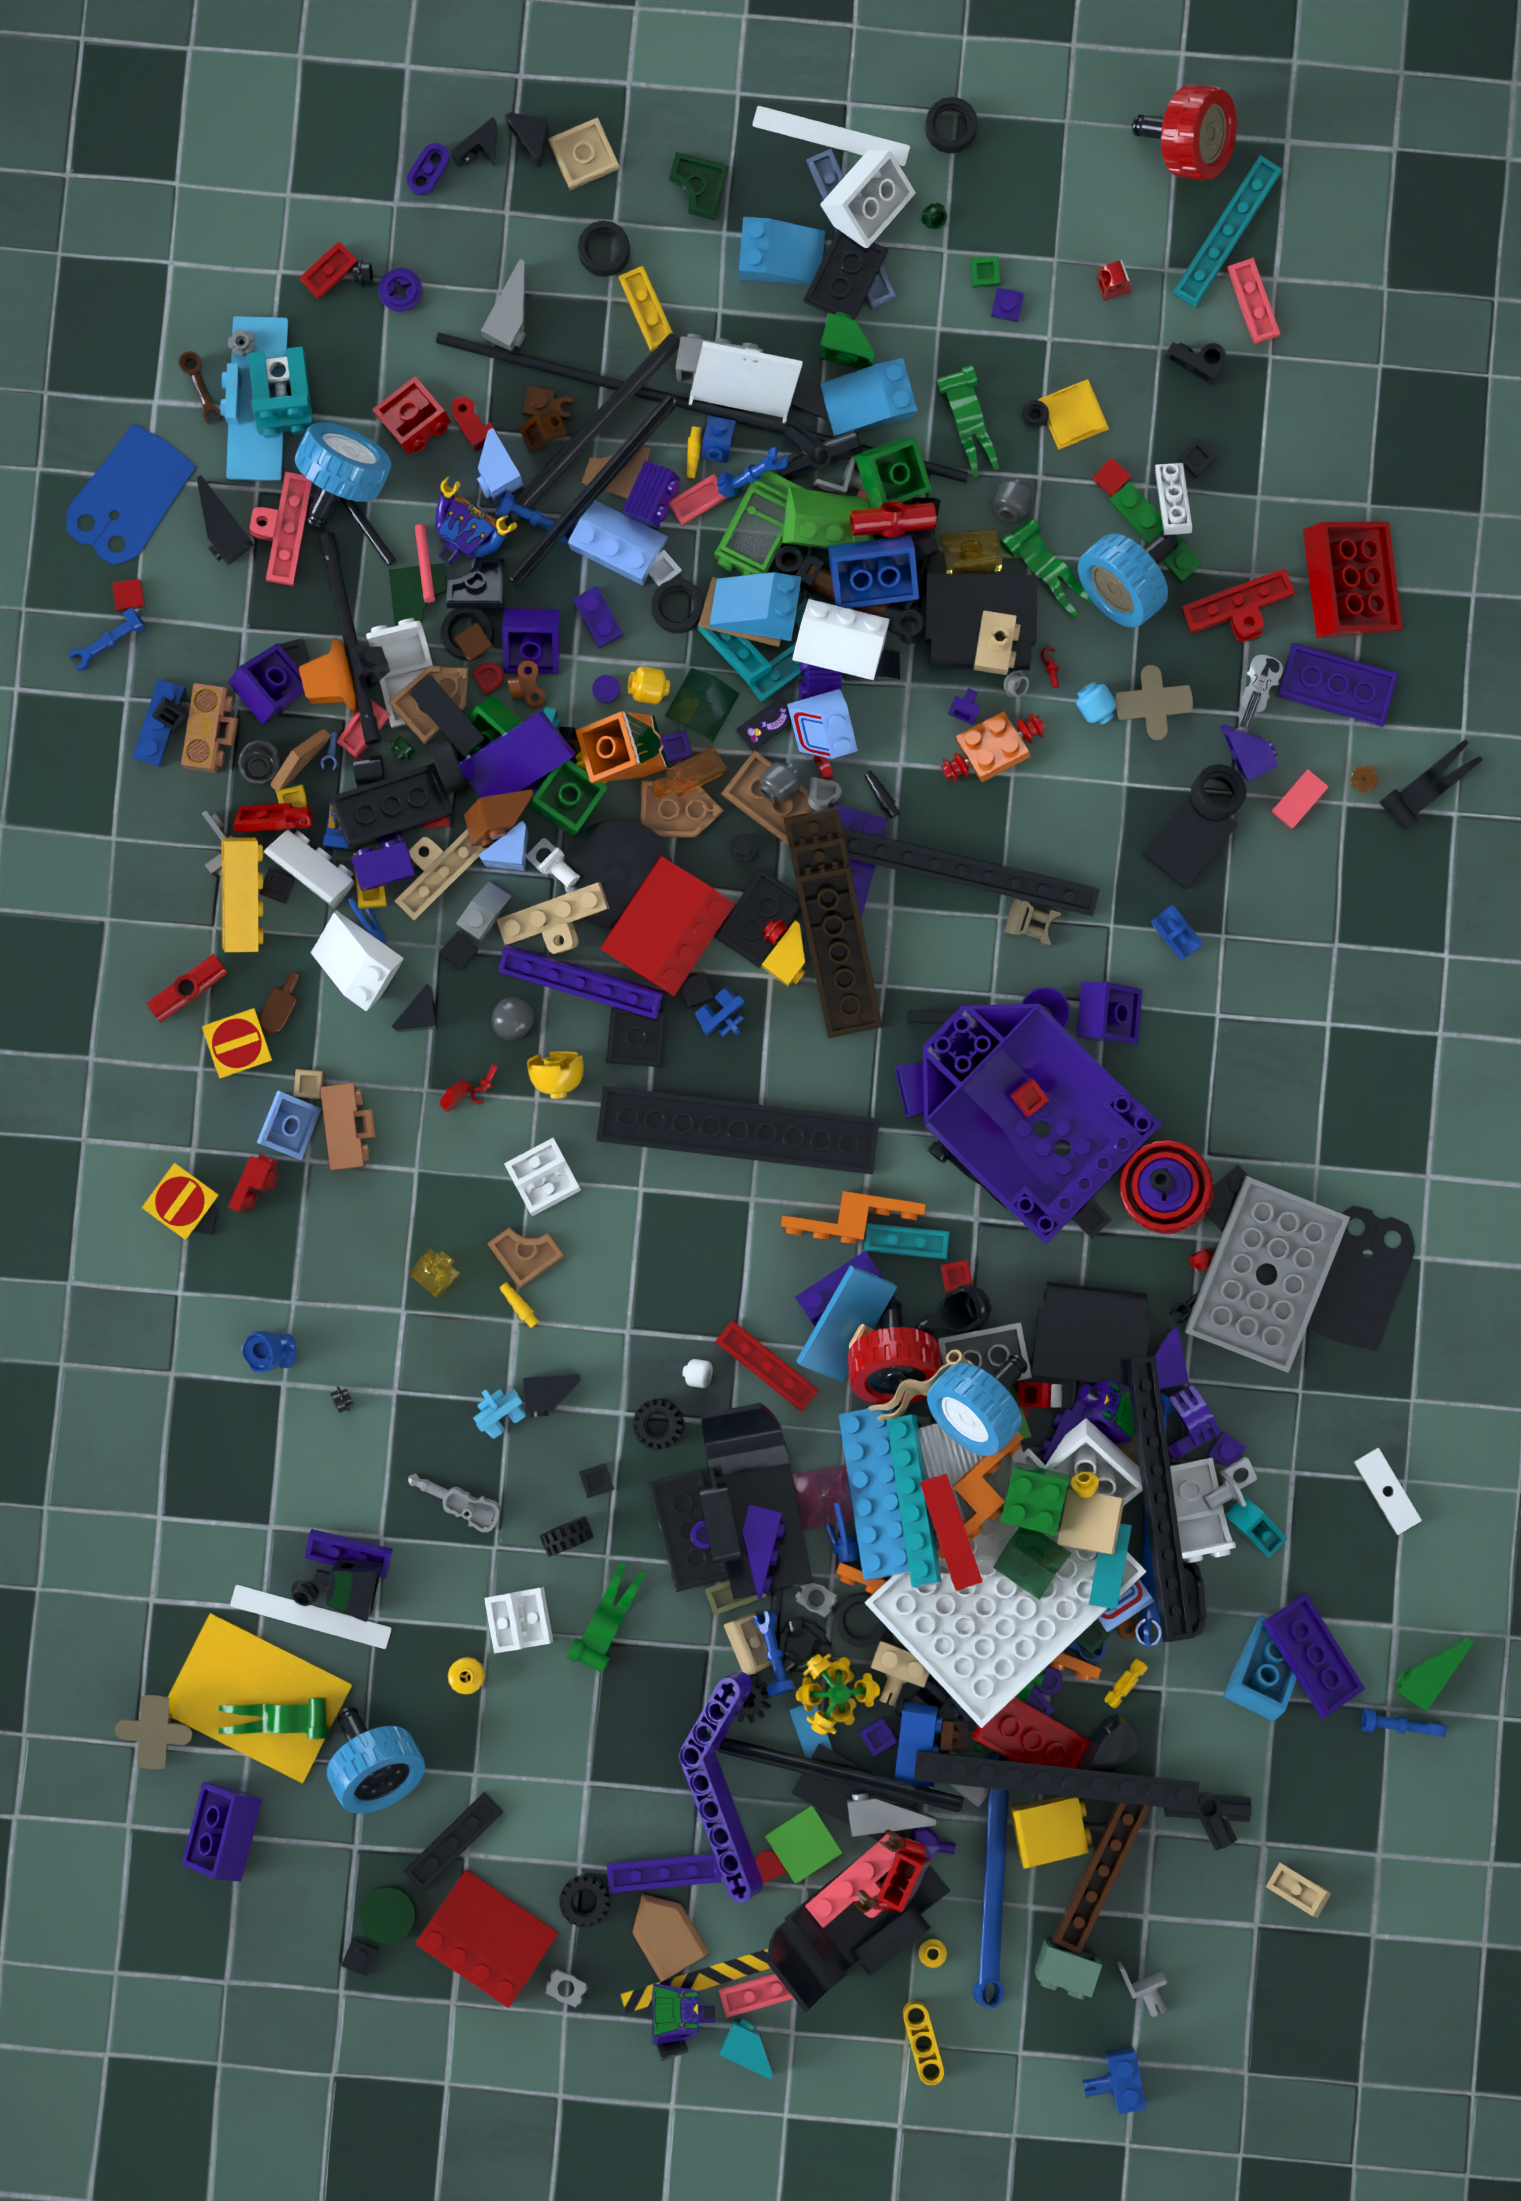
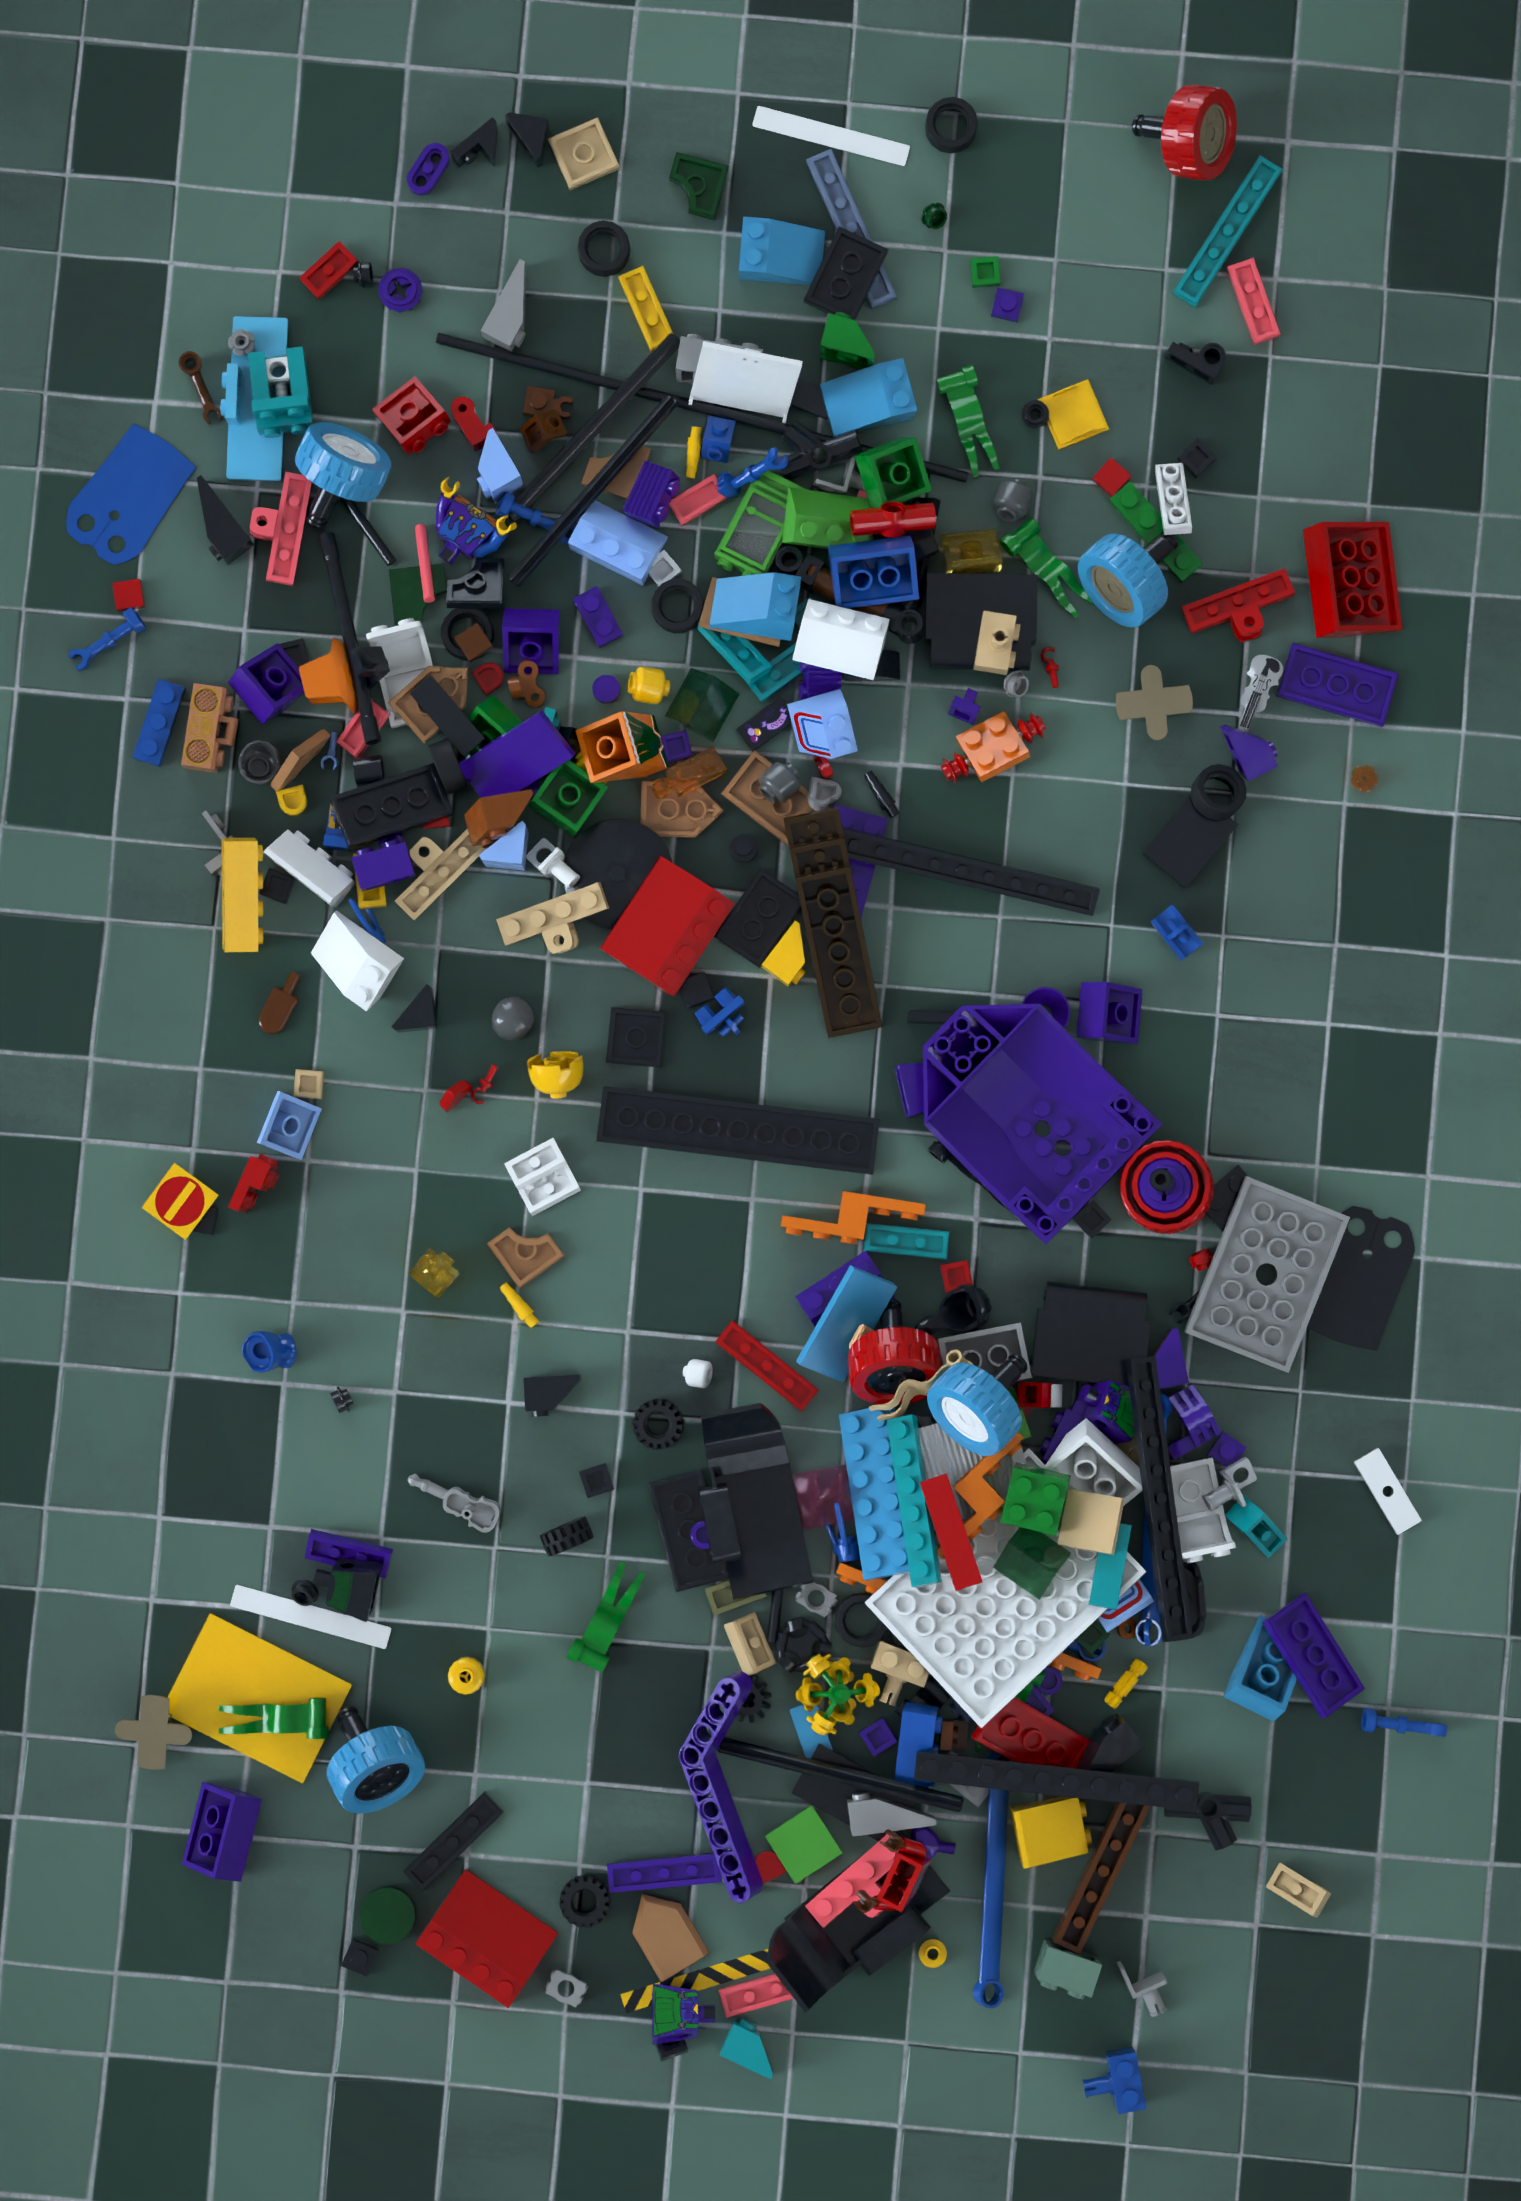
(170, 713): black slope -> none
(171, 998): red piece -> none
(236, 1043): piece -> none
(272, 817): red hinge -> none
(340, 1119): nougat piece -> none
(402, 748): dark green plate -> none
(459, 950): black tile -> none
(483, 911): light grey slope -> none
(497, 1406): medium azure hips -> none
(518, 1620): white slope -> none
(580, 981): dark purple tile -> none
(759, 1538): dark purple slope -> none
(774, 1654): blue piece -> none
(775, 931): red plate -> none
(868, 197): white slope -> none
(923, 2056): yellow beam -> none
(1019, 919): dark tan piece -> none
(1029, 1097): red tile -> none
(1084, 1484): yellow plate -> none
(1096, 703): medium azure head -> none
(1113, 280): red leg -> none
(1299, 799): coral tile -> none
(1426, 788): black flag -> none
(1428, 1677): green slope -> none

